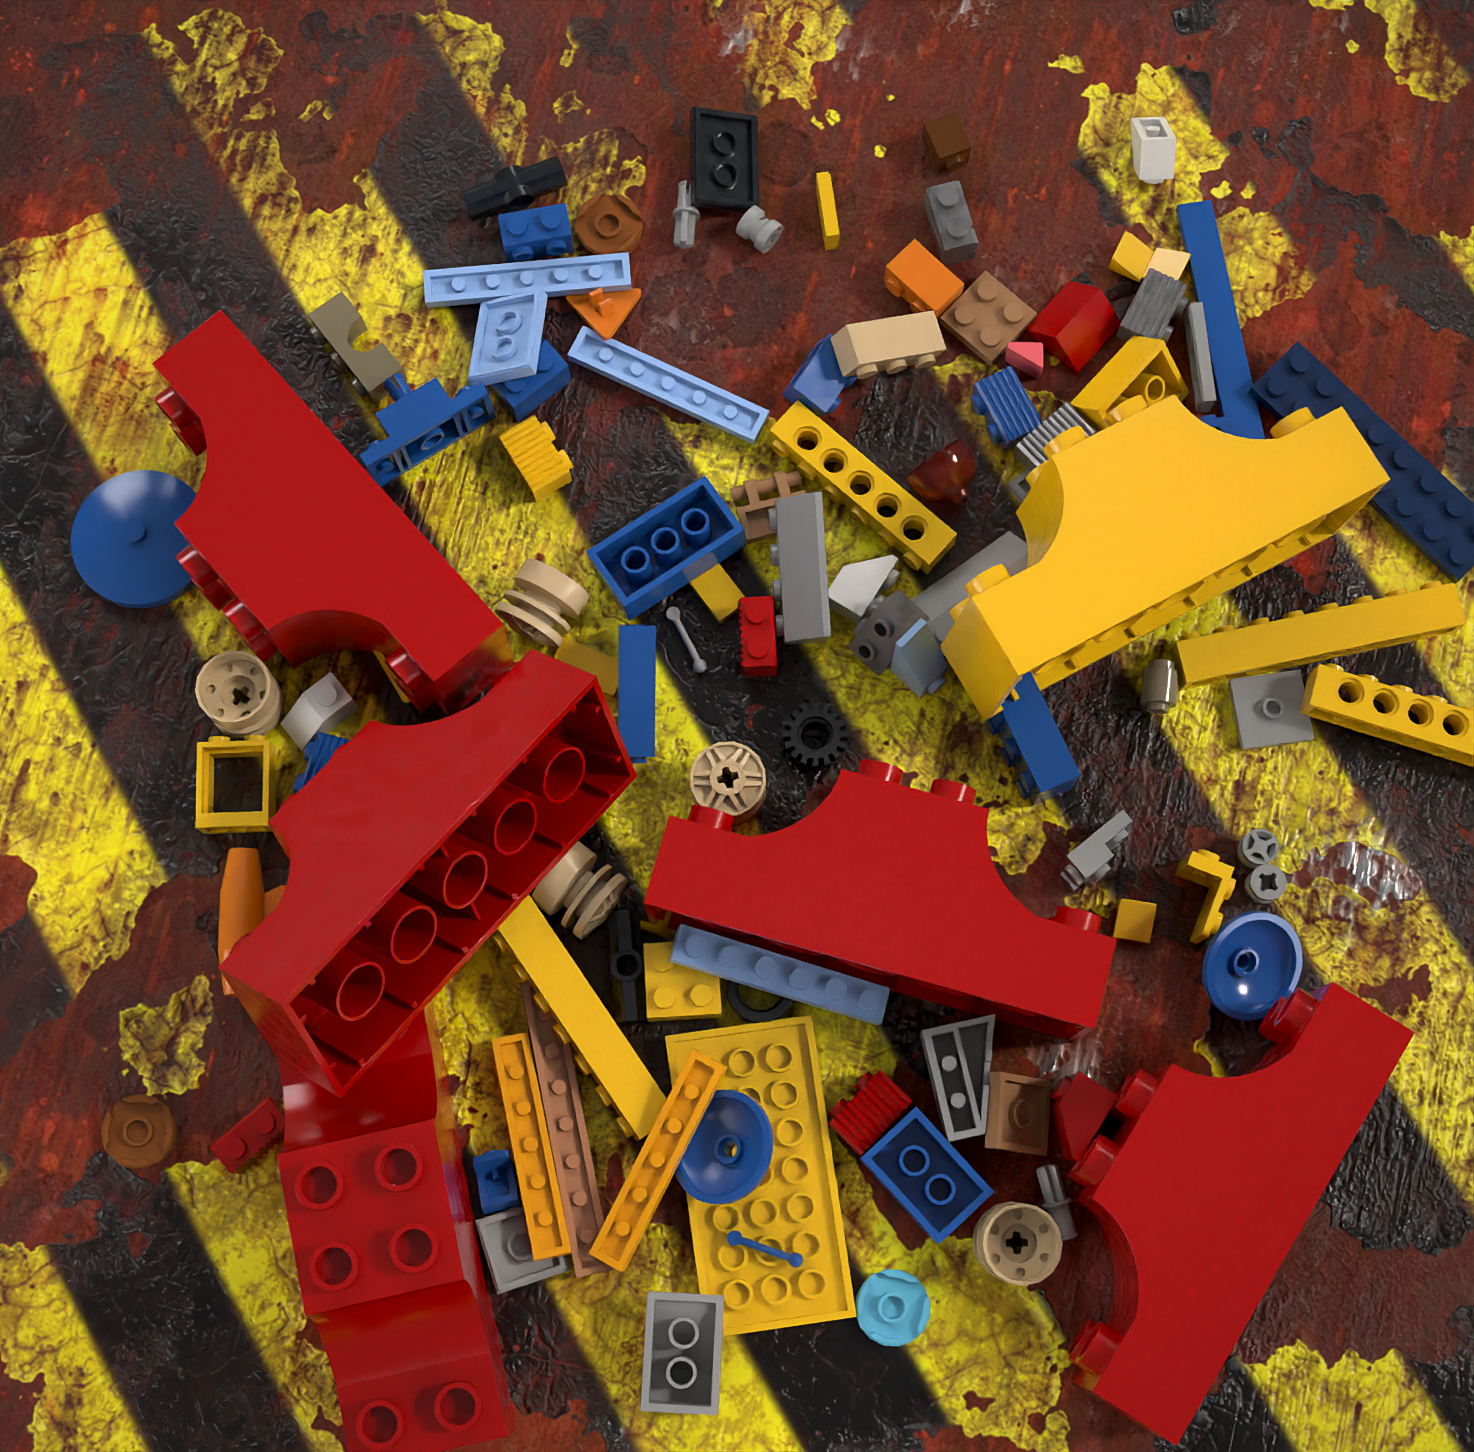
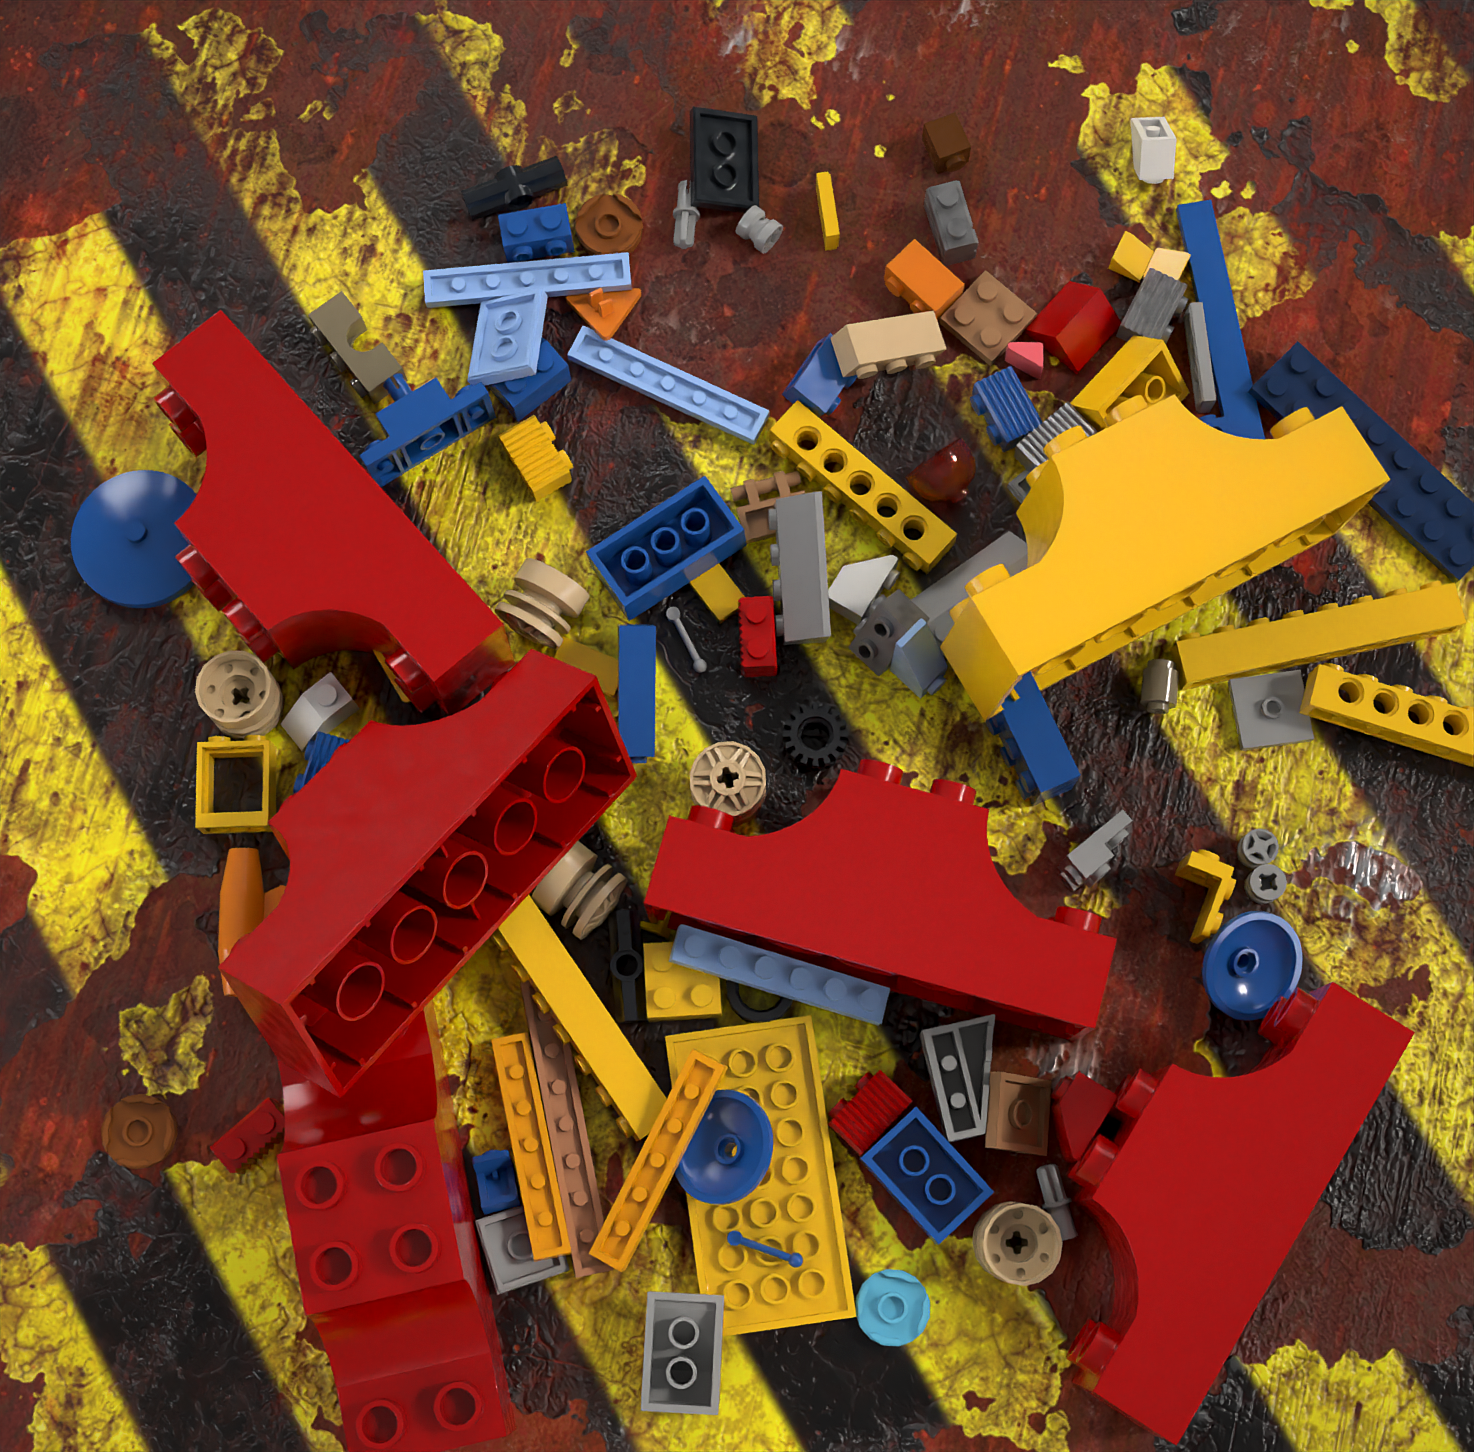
(1134, 920): yellow slope -> none

